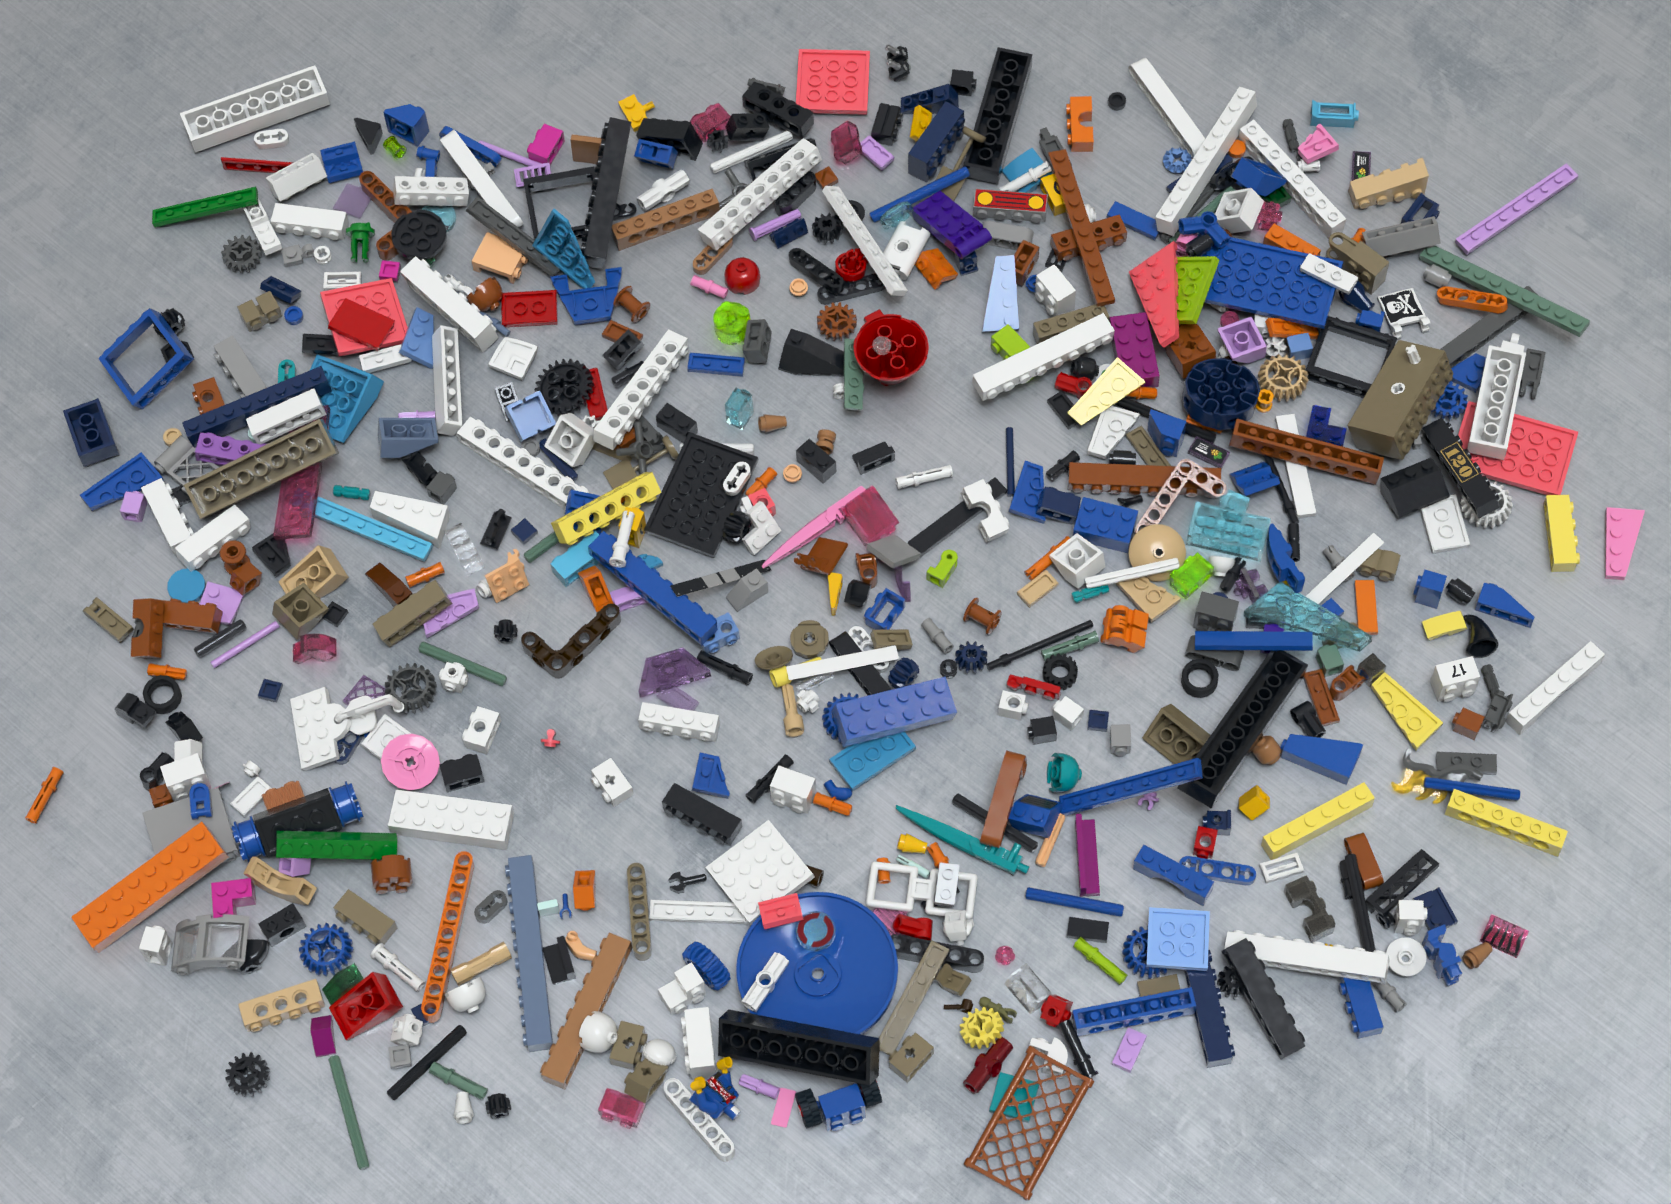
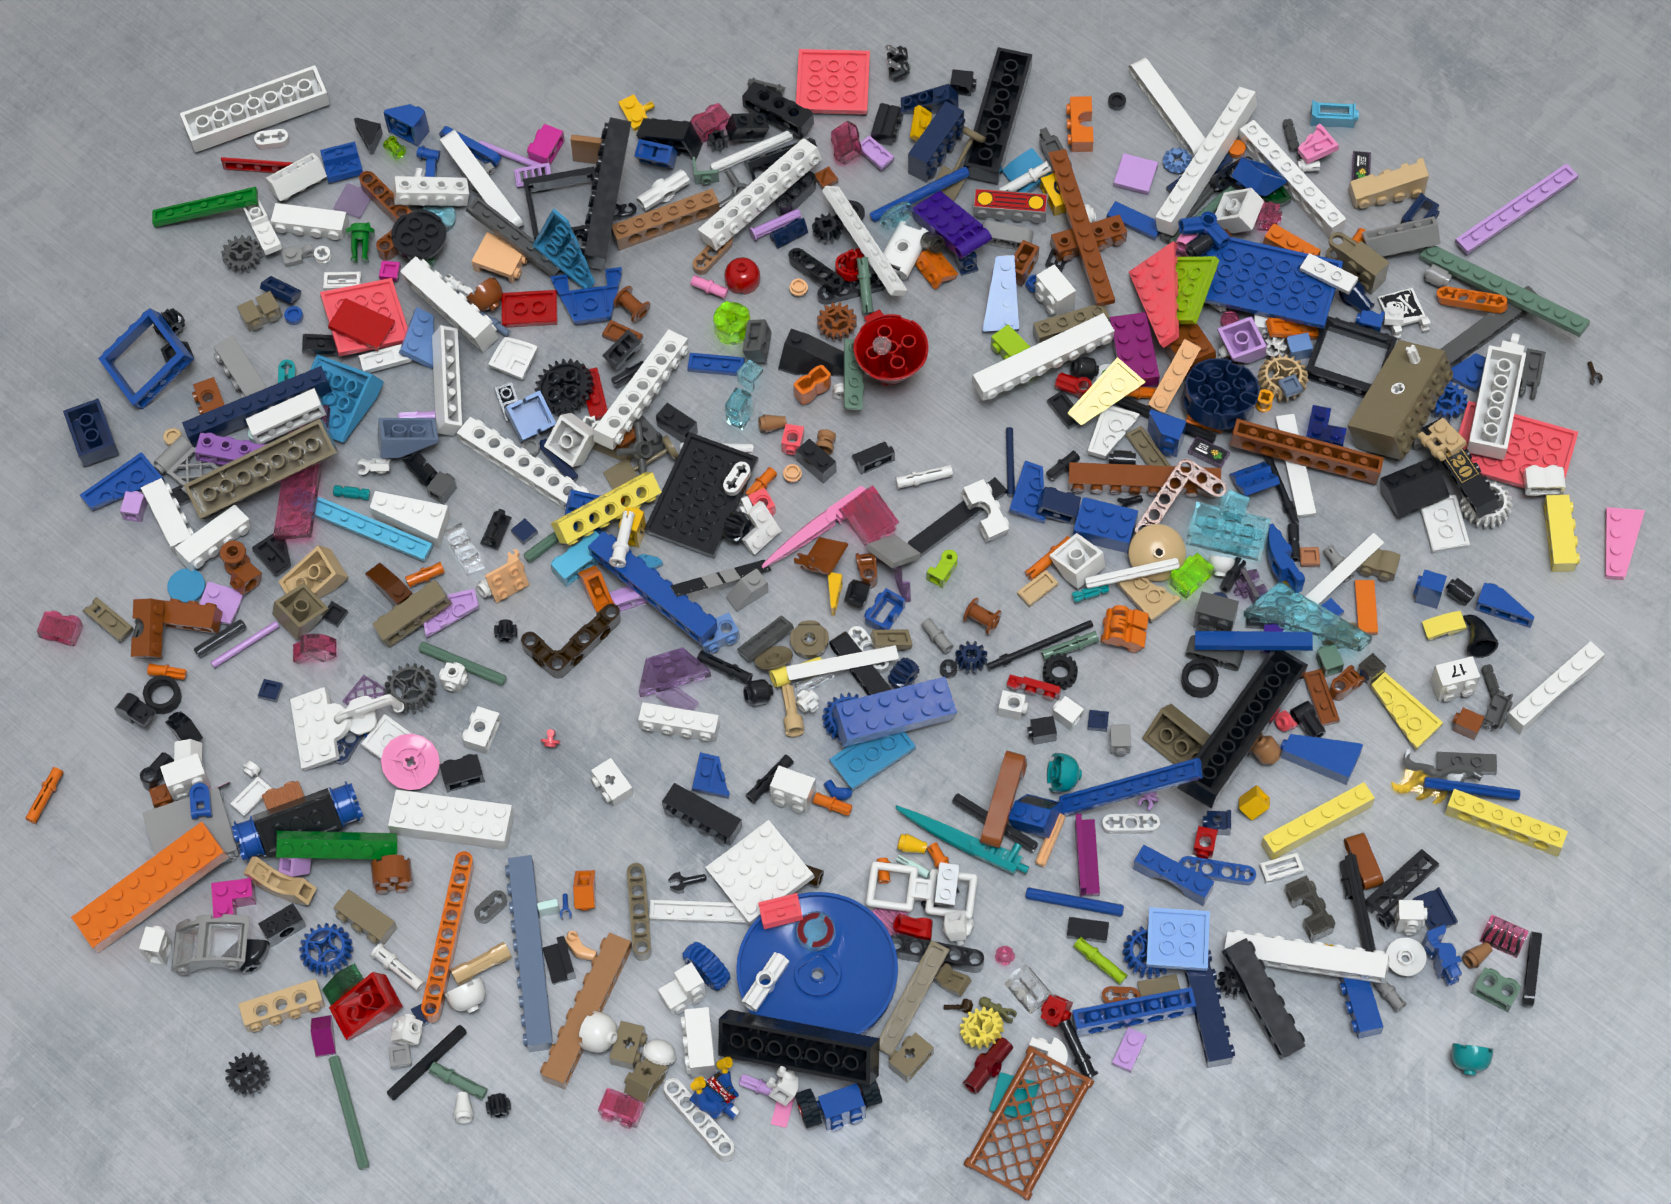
(60, 628): none -> clear pink brick
(380, 465): none -> white plate
(705, 177): none -> sand green bracket
(748, 374): none -> clear light blue panel
(758, 692): none -> black head
(765, 638): none -> dark grey plate
(785, 1088): none -> white piece
(792, 432): none -> coral brick
(813, 384): none -> orange brick
(865, 286): none -> sand green pin
(932, 242): none -> clear smoke brick
(1121, 993): none -> dark orange beam
(1125, 830): none -> white beam
(1135, 174): none -> lavender tile
(1174, 375): none -> light nougat plate
(1285, 721): none -> coral plate
(1290, 386): none -> sand blue tile
(1309, 557): none -> nougat tile
(1394, 316): none -> white plate
(1446, 436): none -> tan plate
(1471, 1058): none -> teal cylinder
(1494, 994): none -> sand green brick
(1532, 969): none -> black beam
(1544, 480): none -> white brick
(1594, 374): none -> dark brown hand

